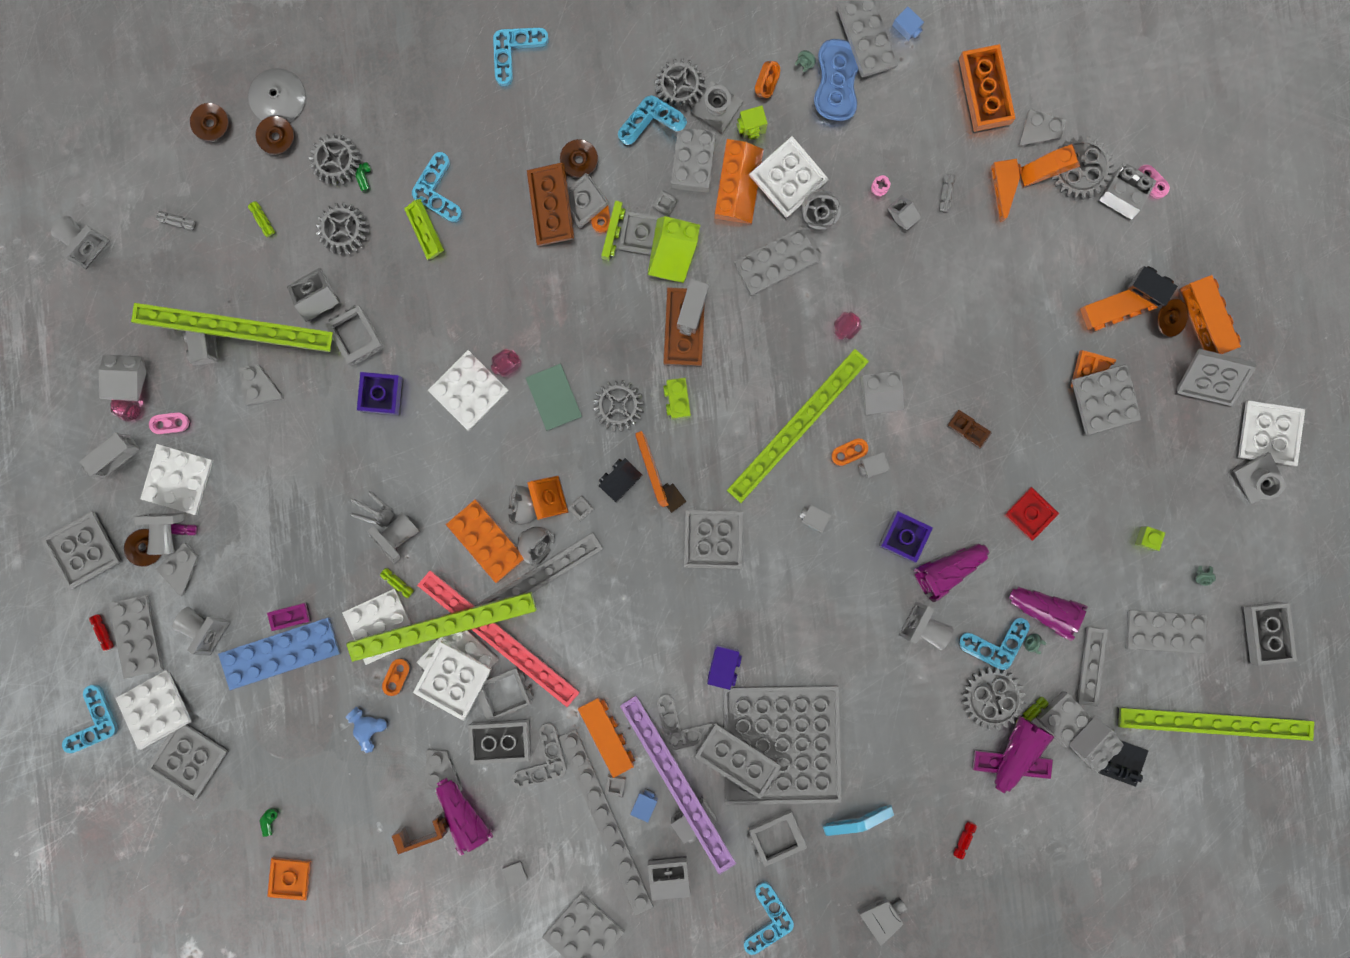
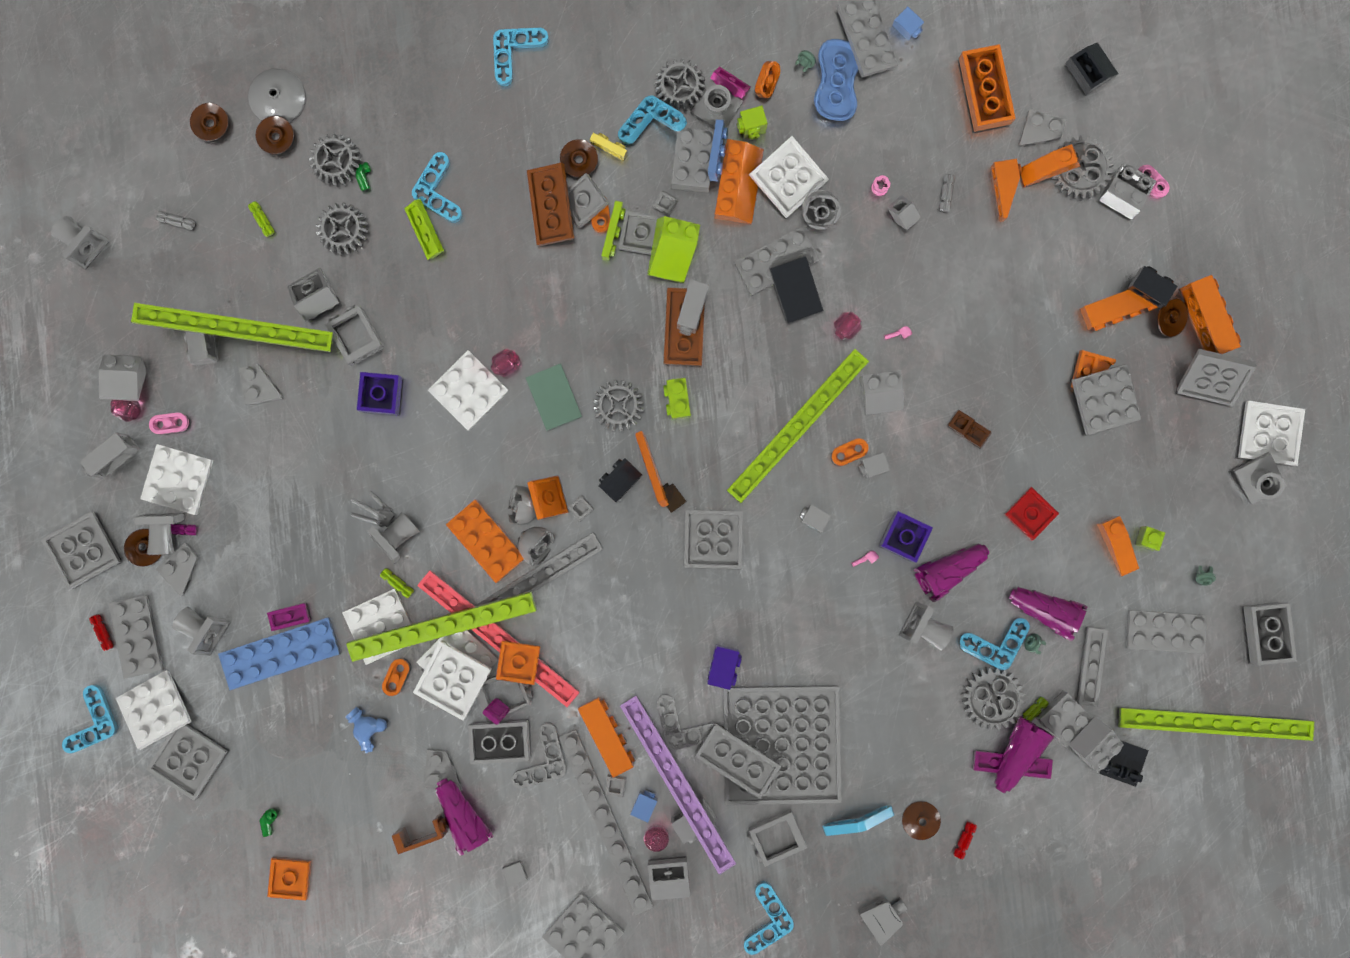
(496, 711): none -> magenta slope
(517, 662): none -> orange tile
(602, 142): none -> light yellow plate
(656, 831): none -> clear pink head
(717, 150): none -> medium blue plate
(733, 84): none -> dark pink plate
(796, 289): none -> black tile
(872, 556): none -> bright pink hand
(905, 332): none -> bright pink hand
(914, 813): none -> reddish brown dish
(1091, 68): none -> black slope
(1119, 544): none -> orange slope

